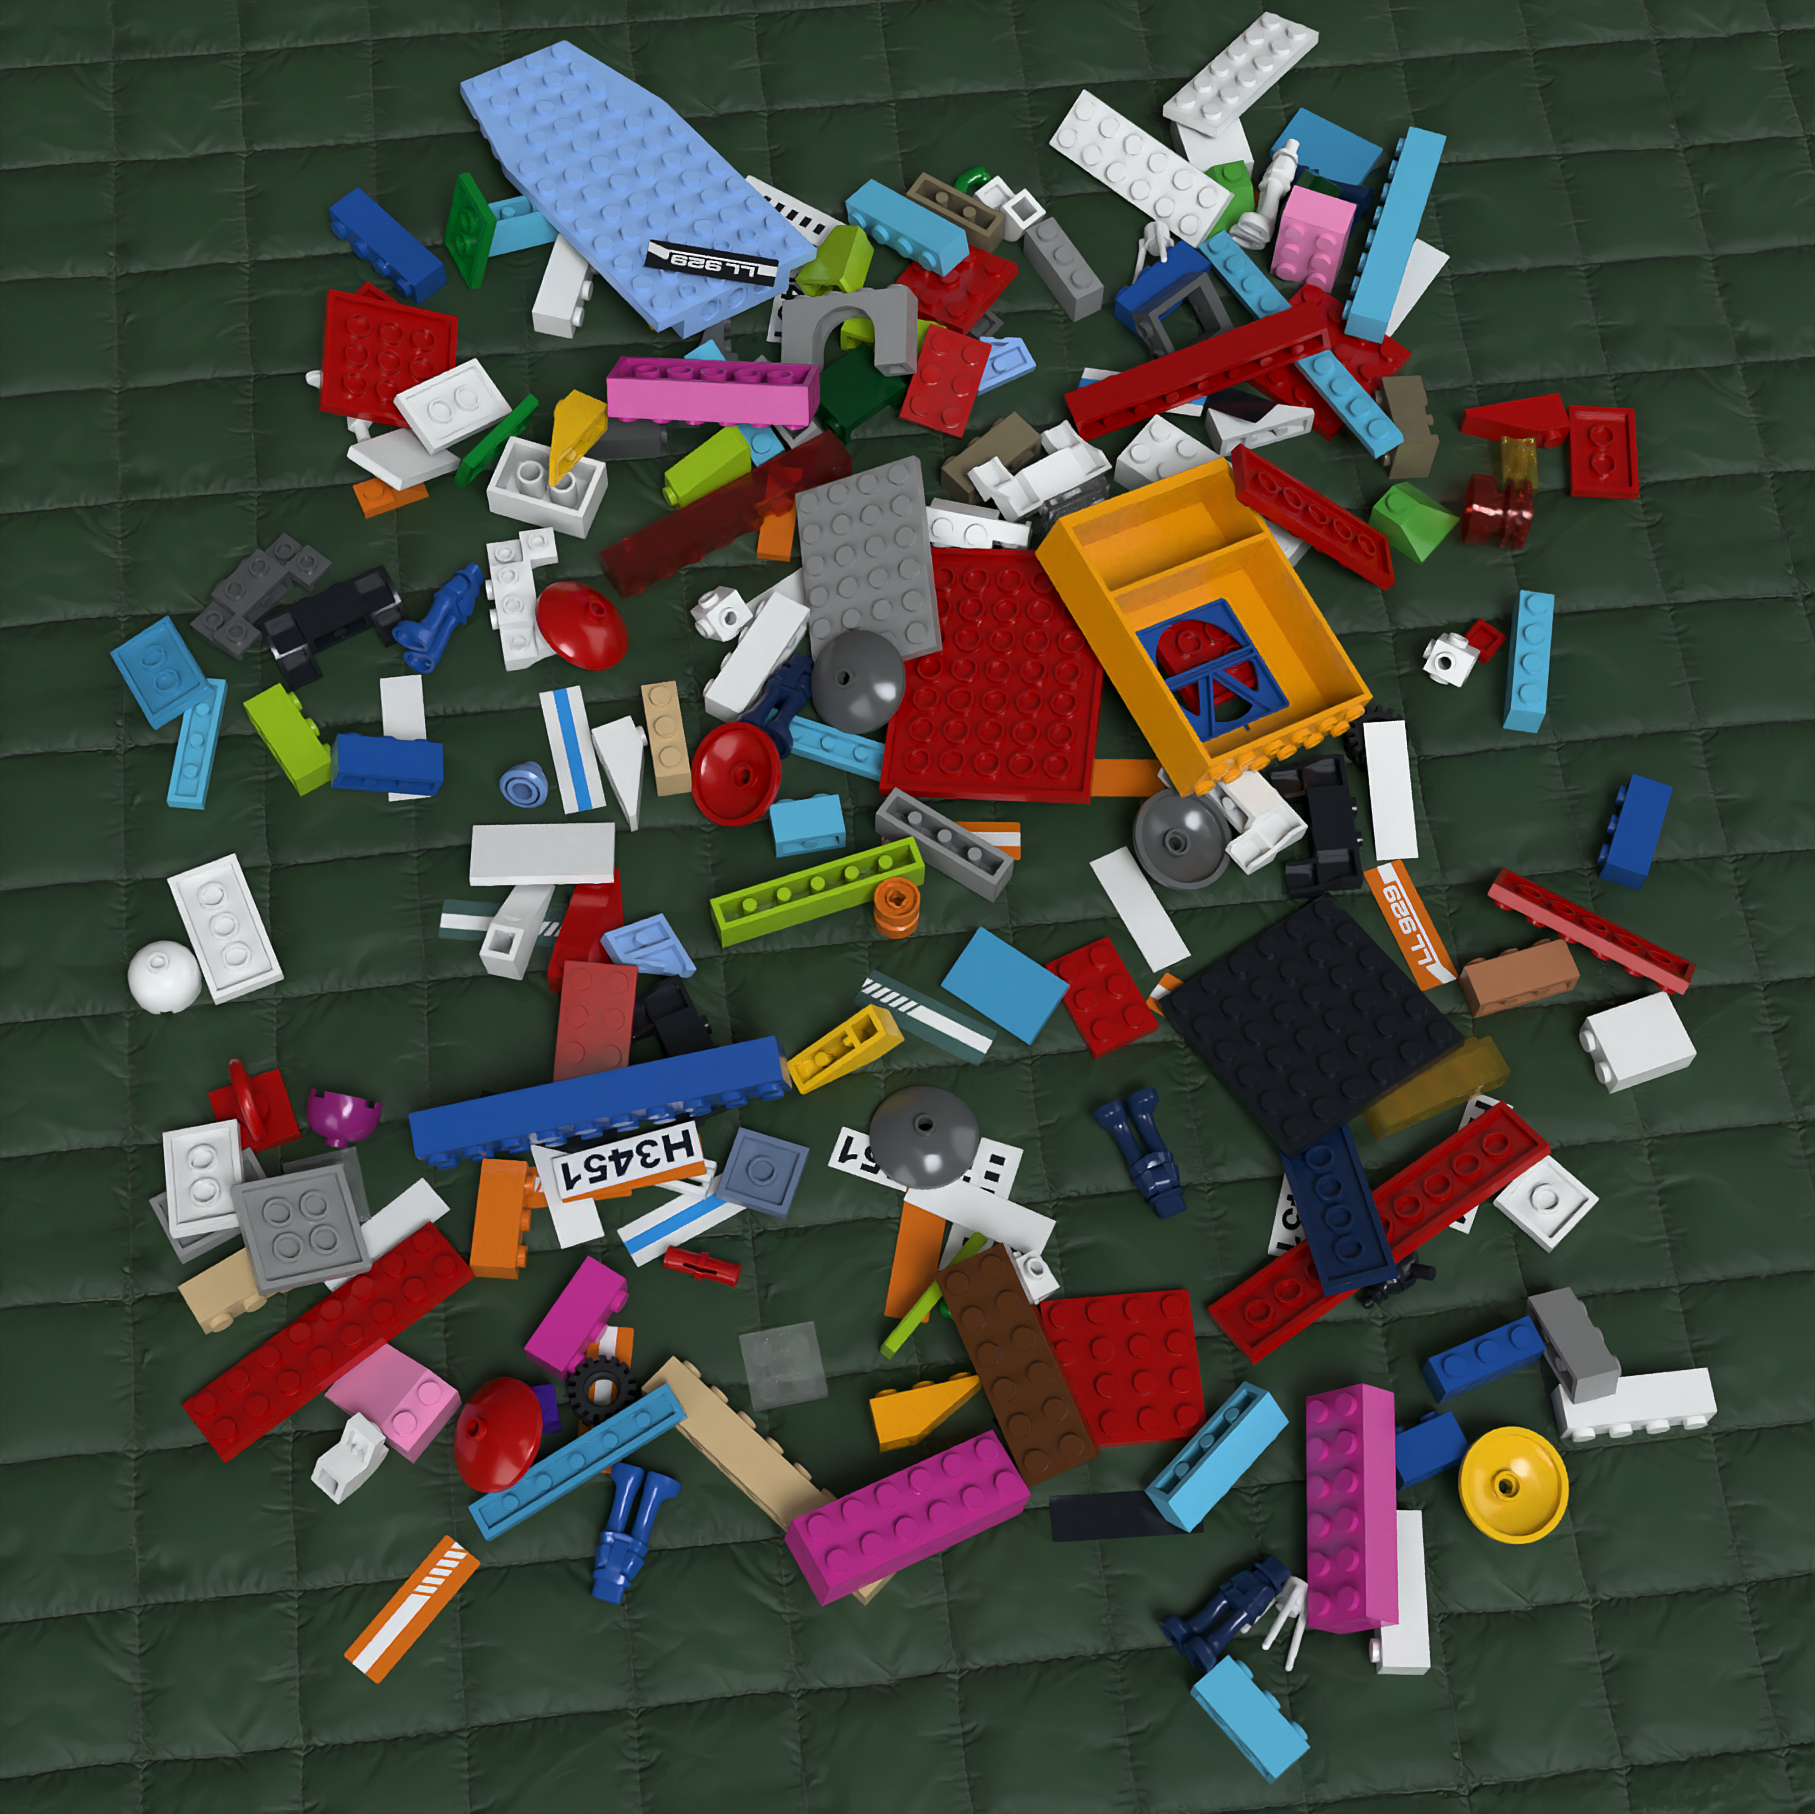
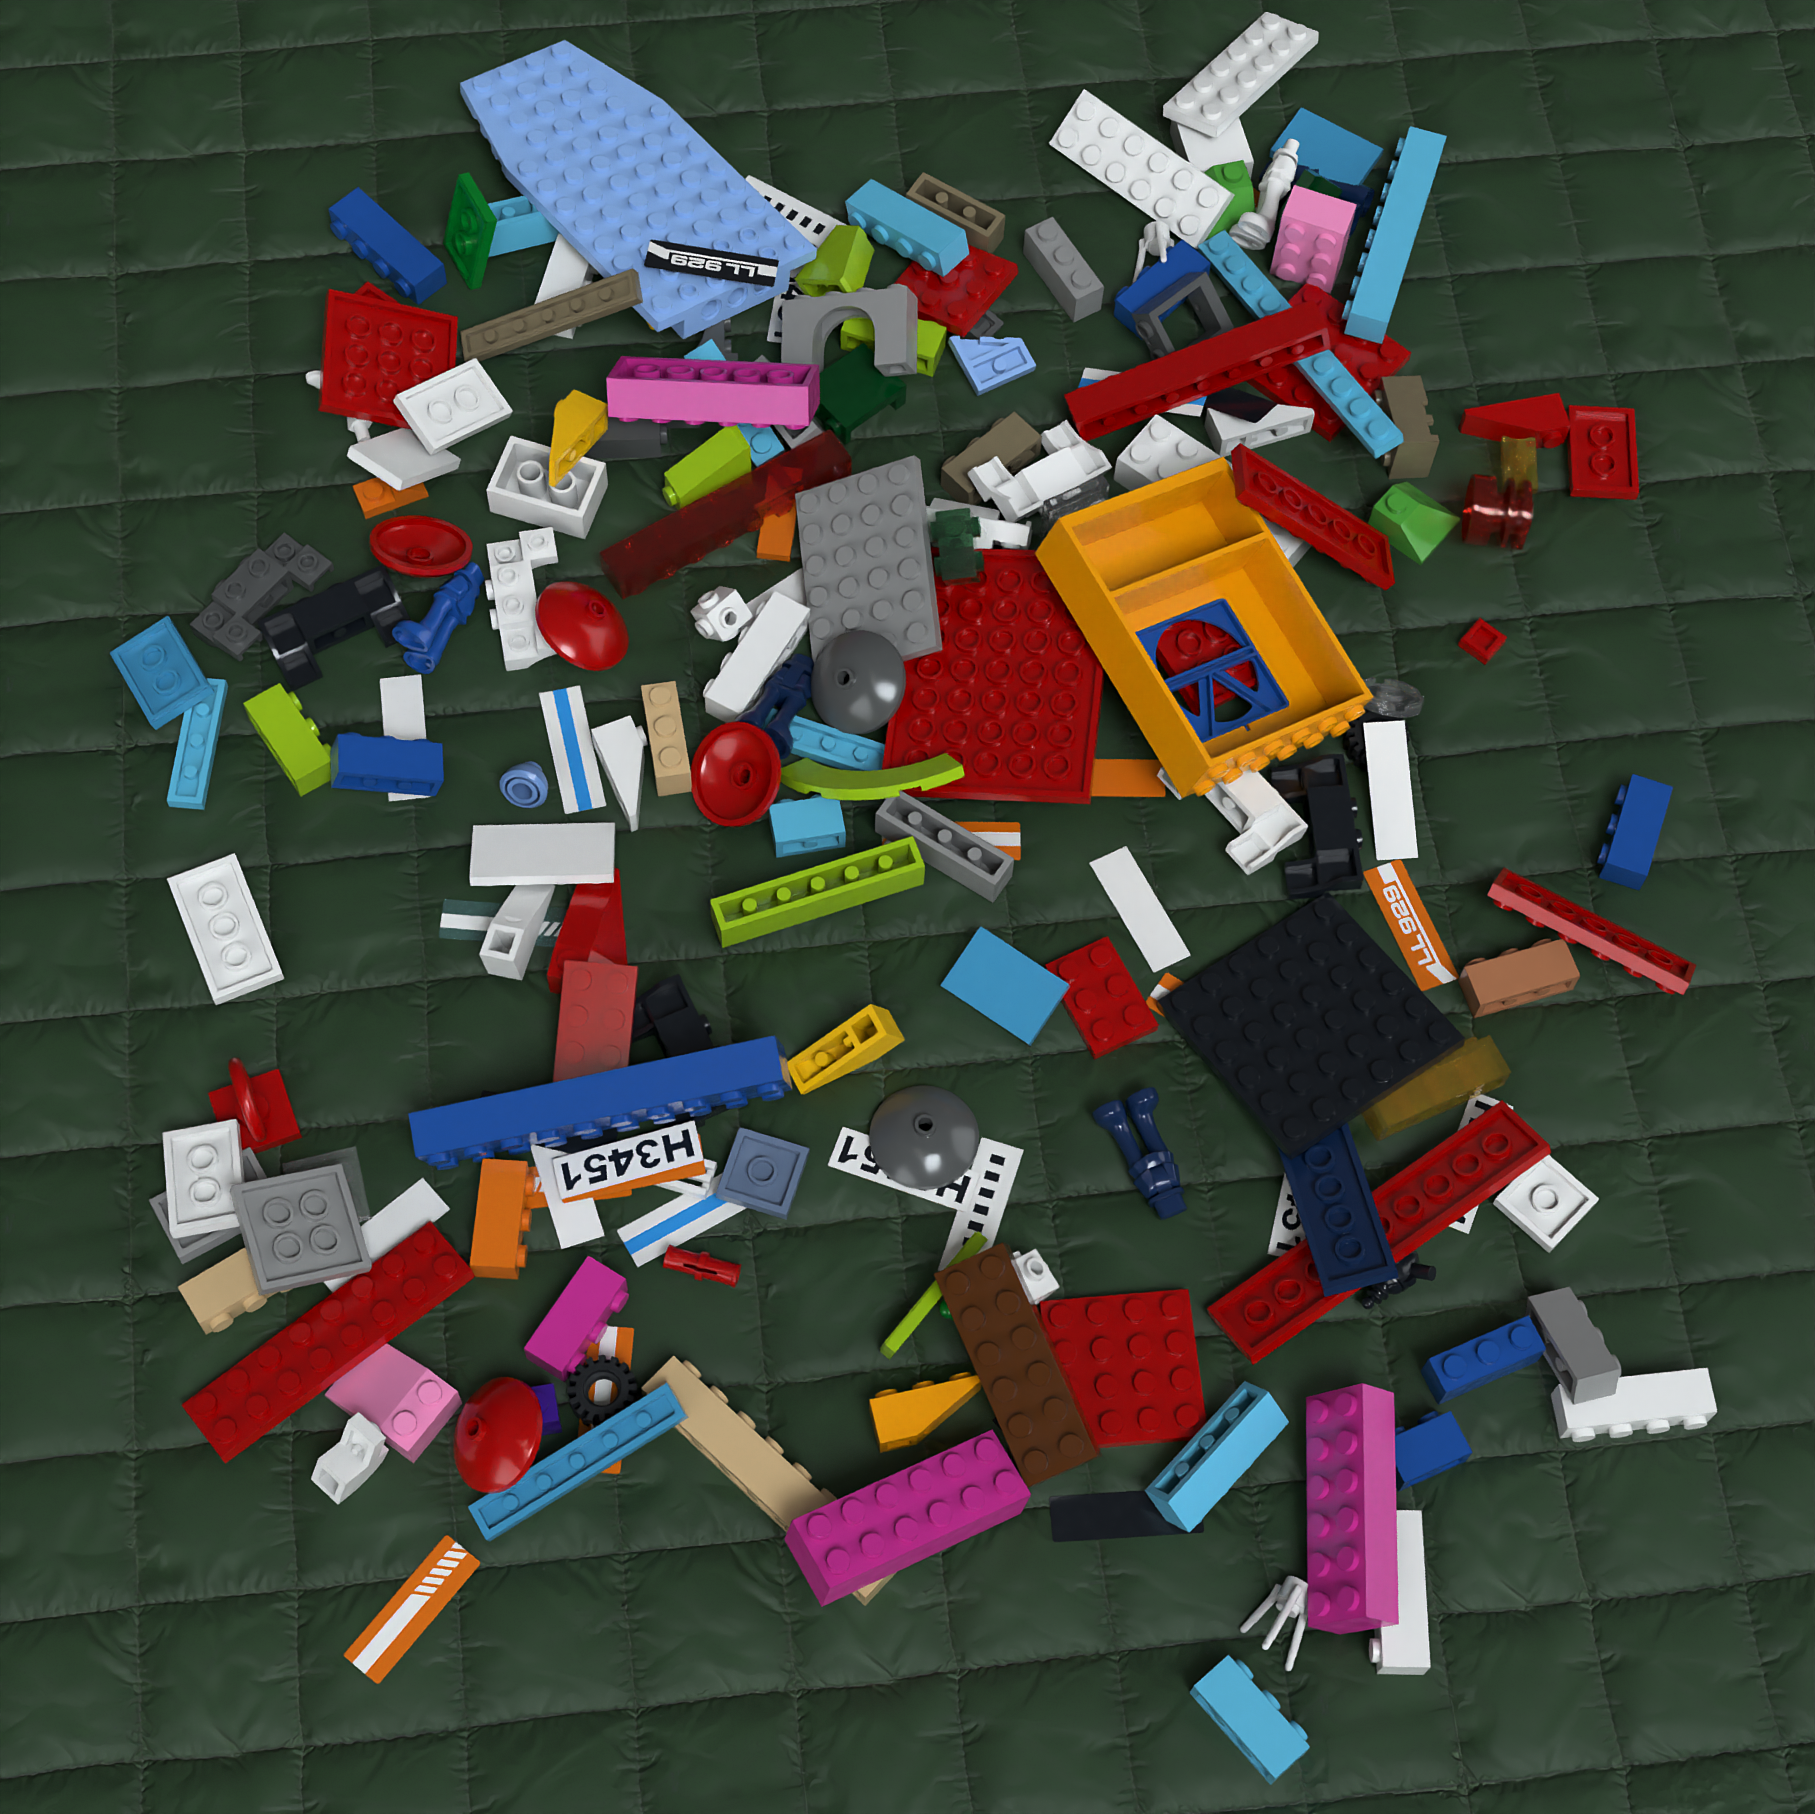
(164, 977): white cylinder -> none
(341, 1118): magenta cylinder -> none
(420, 546): none -> red dish
(495, 442): green tile -> none
(552, 316): none -> dark tan tile
(619, 1554): blue piece -> none
(650, 947): light blue wing -> none
(783, 1366): clear plate -> none
(870, 785): none -> lime tile
(896, 907): orange wheel -> none
(914, 1259): orange sticker -> none
(927, 1018): clear light blue sticker -> none
(945, 381): red plate -> none
(956, 536): none -> clear green brick
(970, 177): green arm -> none
(986, 1213): white sticker -> none
(1020, 210): white brick -> none
(1195, 829): dark grey dish -> none
(1245, 1595): dark blue piece -> none
(1394, 698): none -> clear tile
(1420, 271): white sticker -> none
(1461, 658): white brick -> none
(1528, 661): medium azure brick -> none
(1534, 1483): yellow dish -> none
(1637, 1042): white brick -> none

